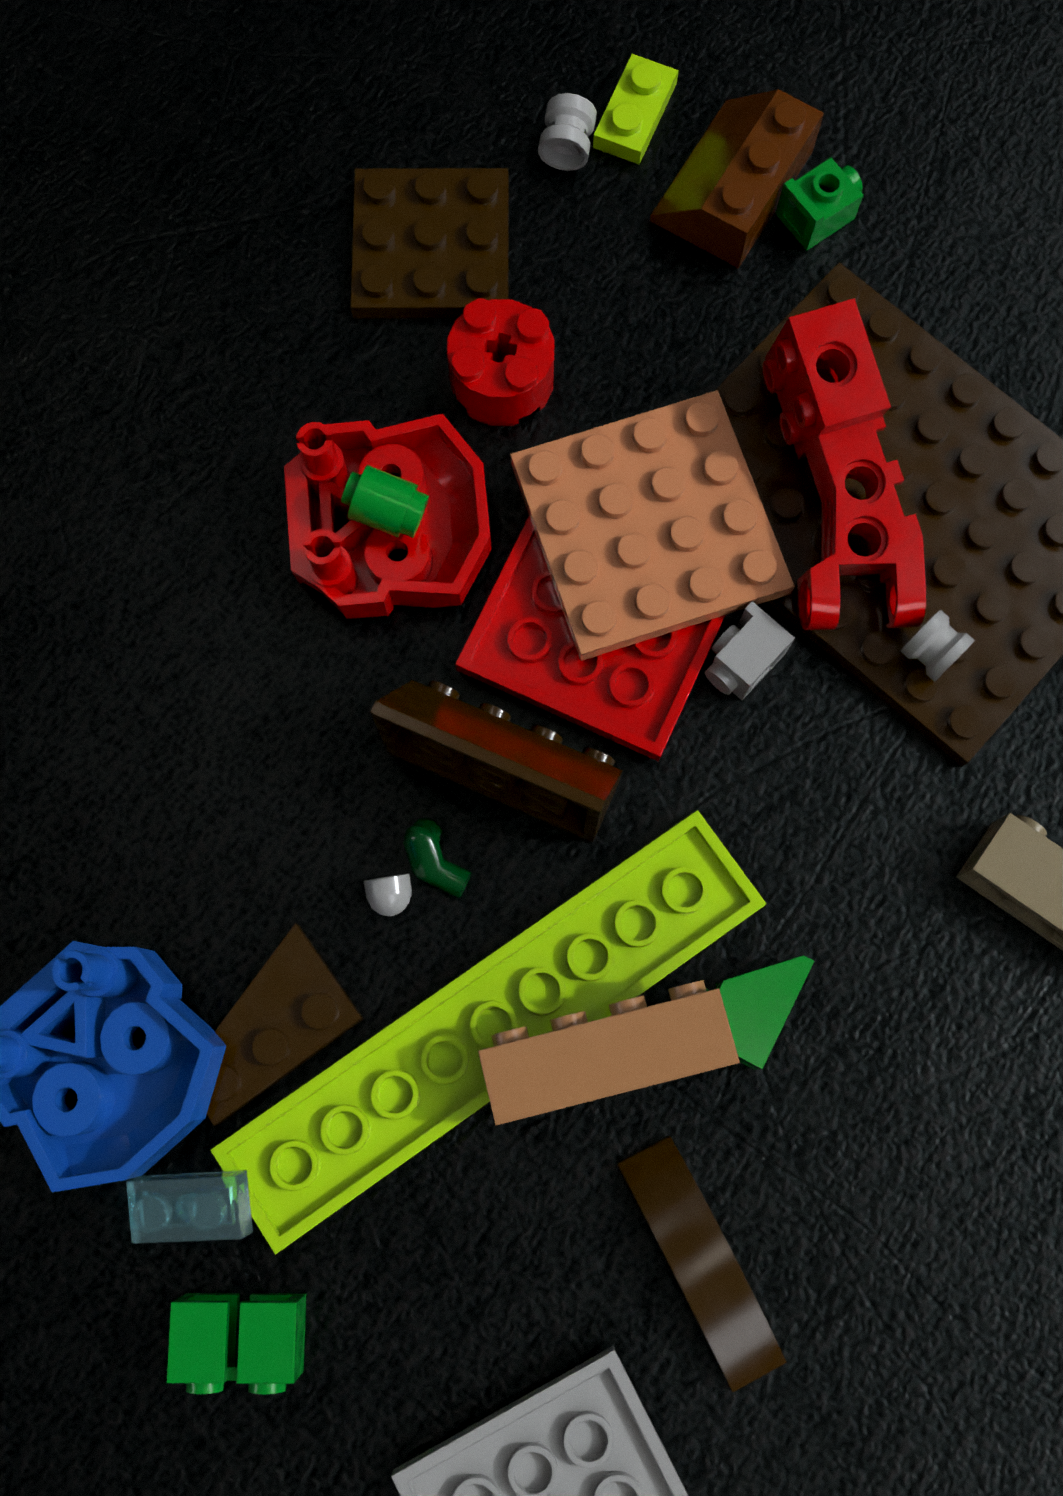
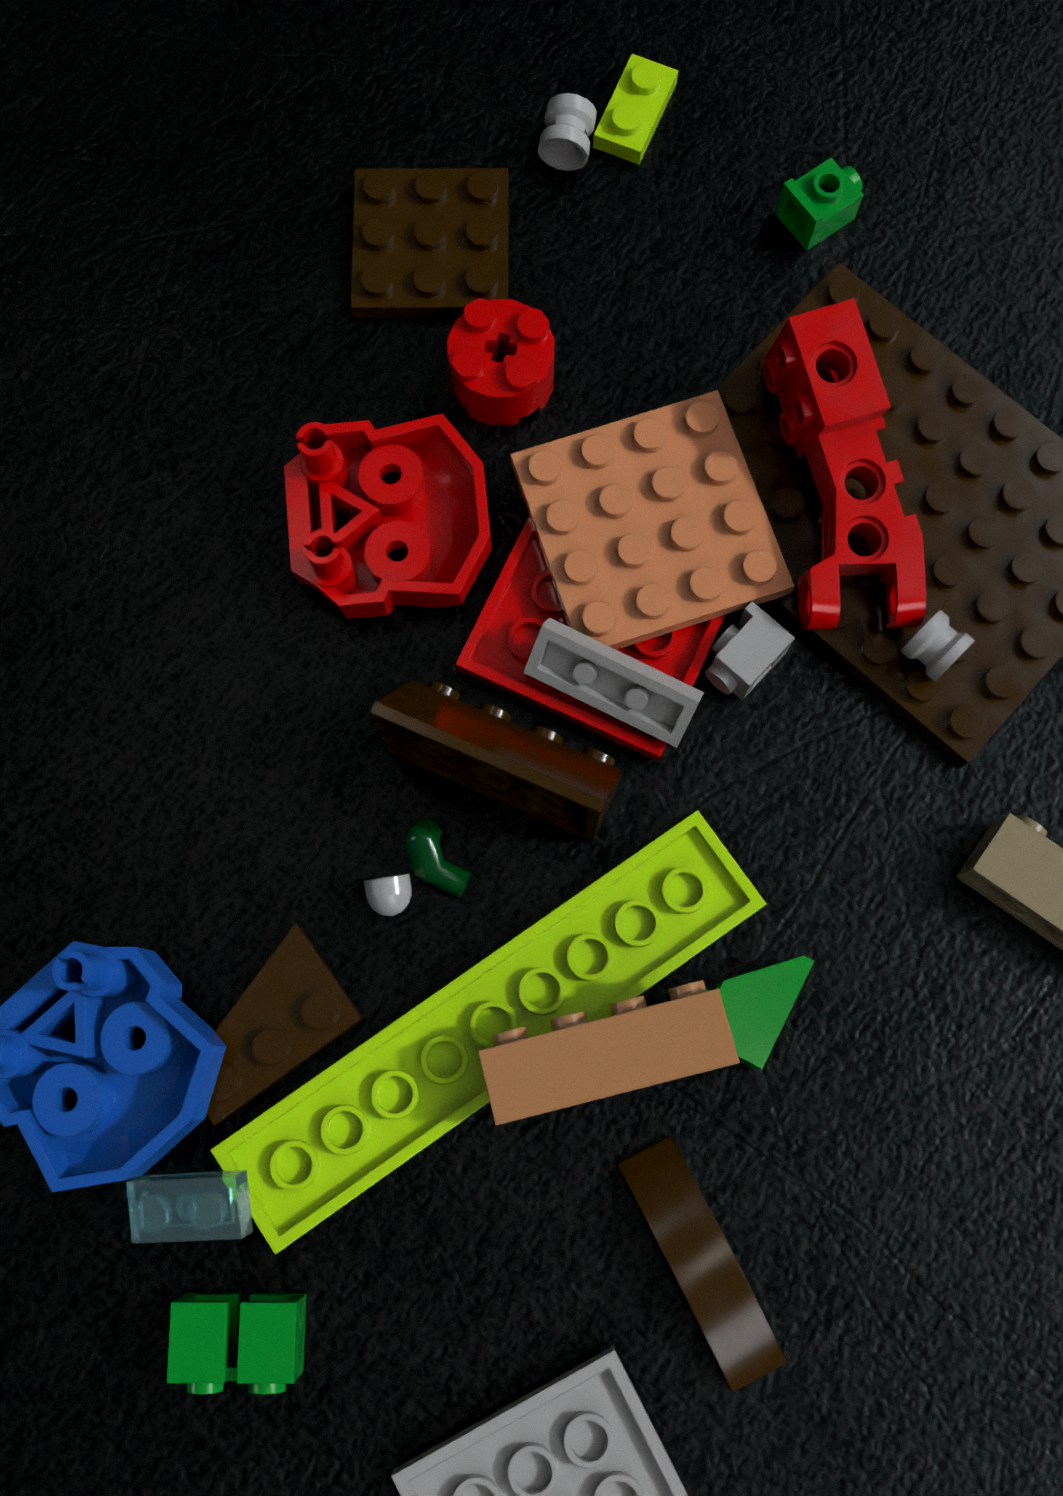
(384, 502): green brick -> none
(612, 682): none -> light grey plate
(739, 173): reddish brown slope -> none

